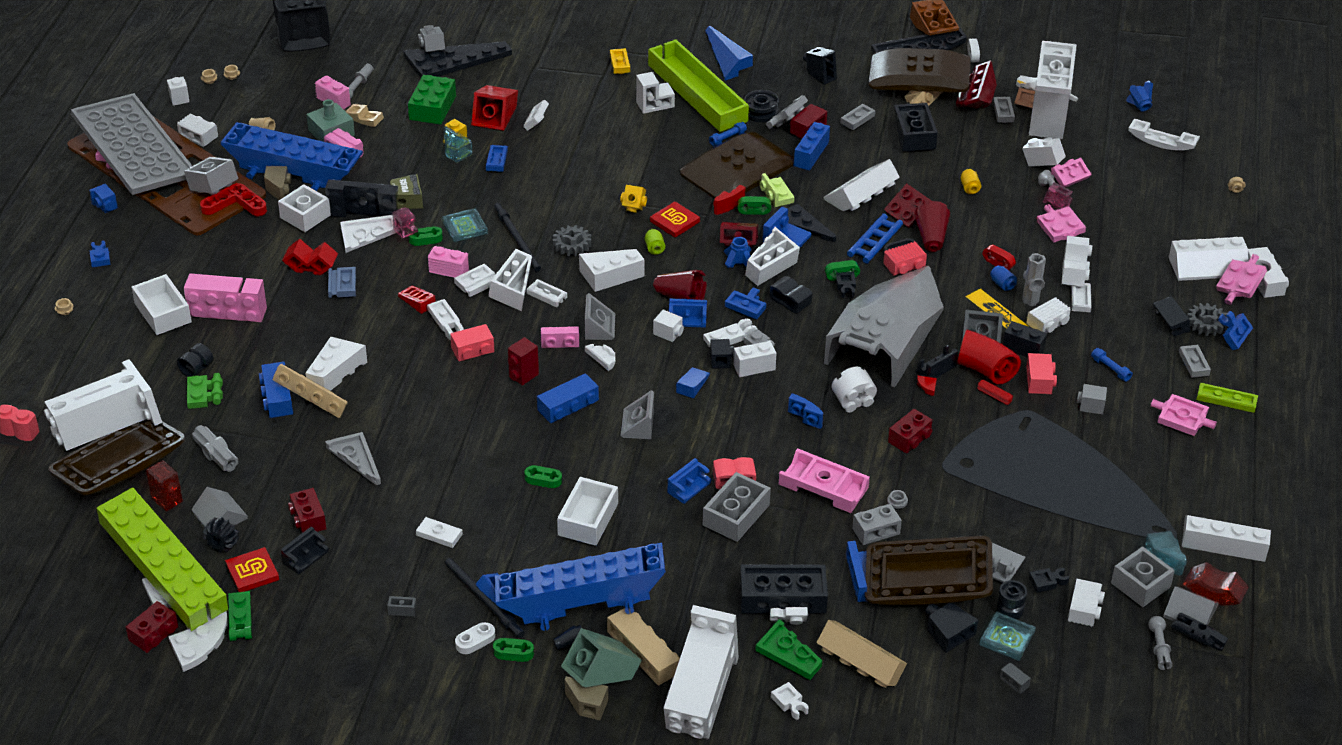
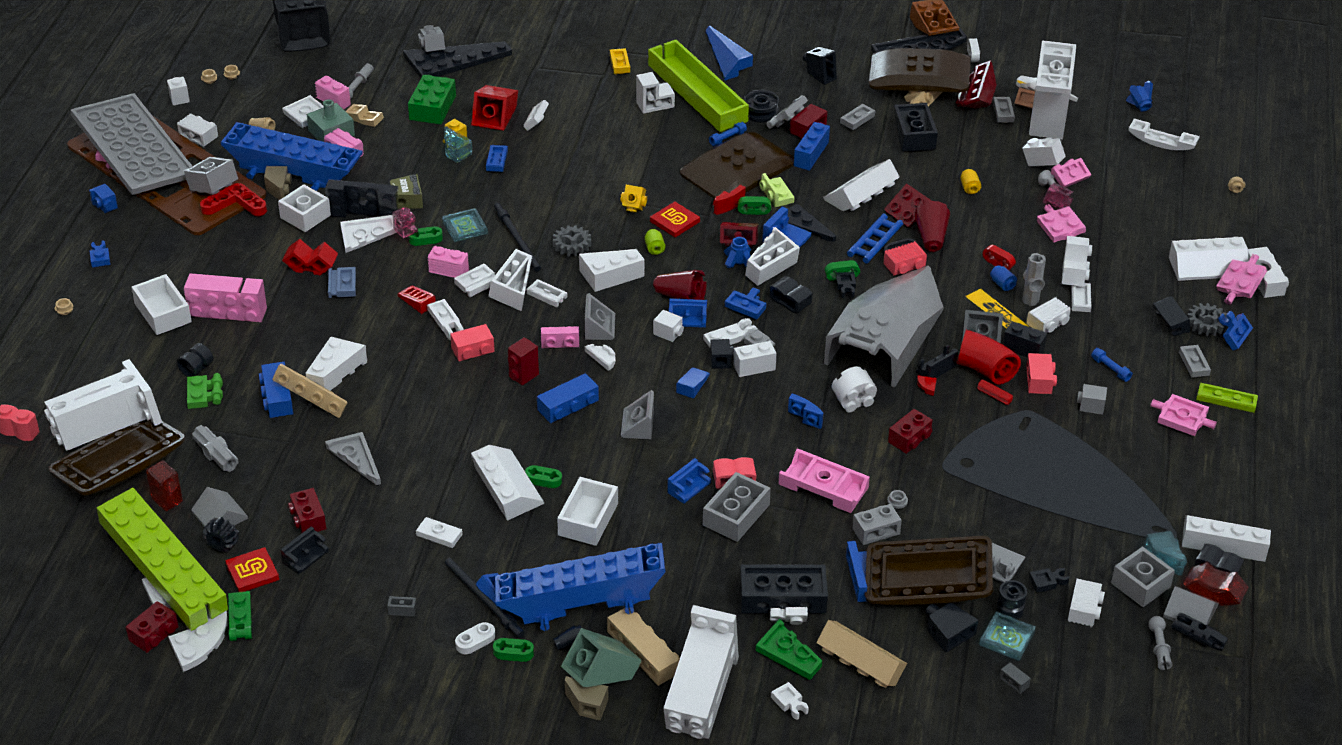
(298, 110): none -> white tile
(506, 480): none -> white slope
(1219, 559): none -> black brick

